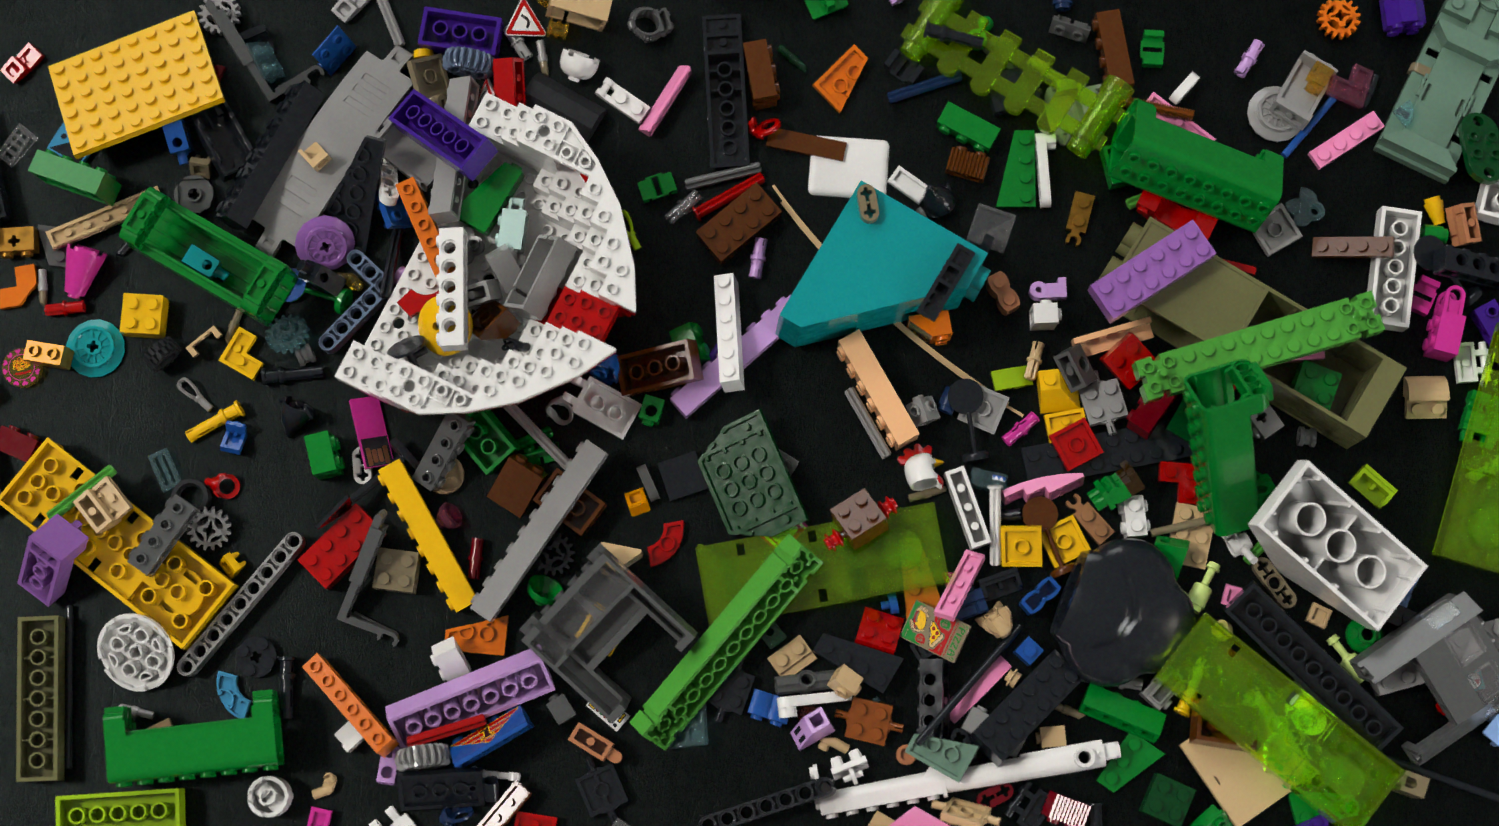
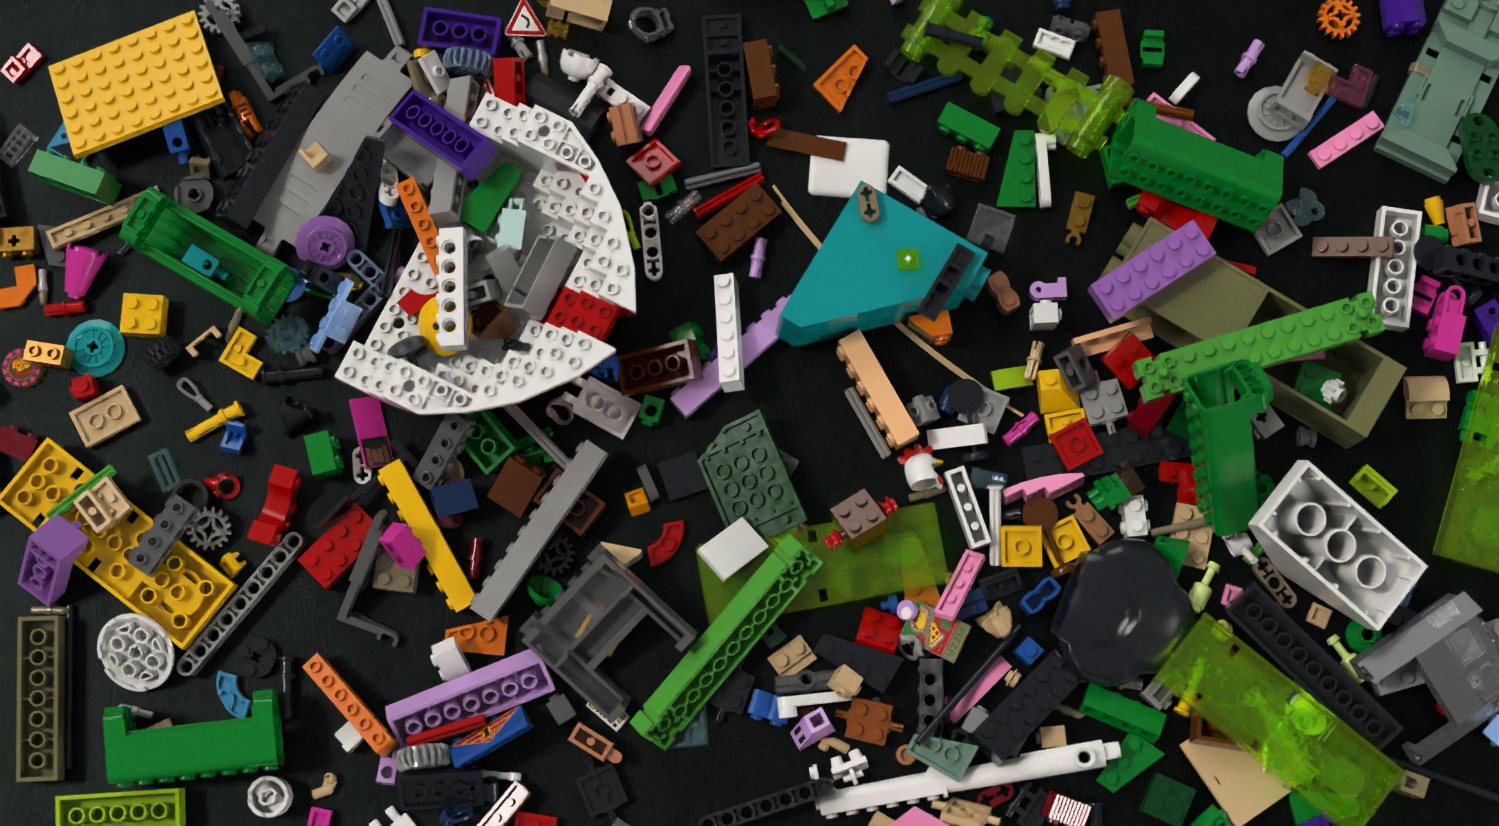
(51, 610): none -> dark tan piece
(85, 388): none -> red brick
(105, 416): none -> tan plate
(244, 113): none -> orange hinge
(278, 507): none -> red brick
(339, 319): none -> light blue bracket
(402, 545): none -> dark pink brick
(435, 71): none -> white plate
(453, 498): none -> dark blue slope
(594, 84): none -> white pin
(625, 124): none -> nougat brick
(651, 242): none -> white beam
(653, 163): none -> red tile
(732, 549): none -> white tile
(907, 259): none -> clear neon green tile
(907, 610): none -> lavender tile
(917, 648): none -> light grey piece
(957, 436): none -> white tile
(1054, 44): none -> white plate
(1333, 391): none -> white gear

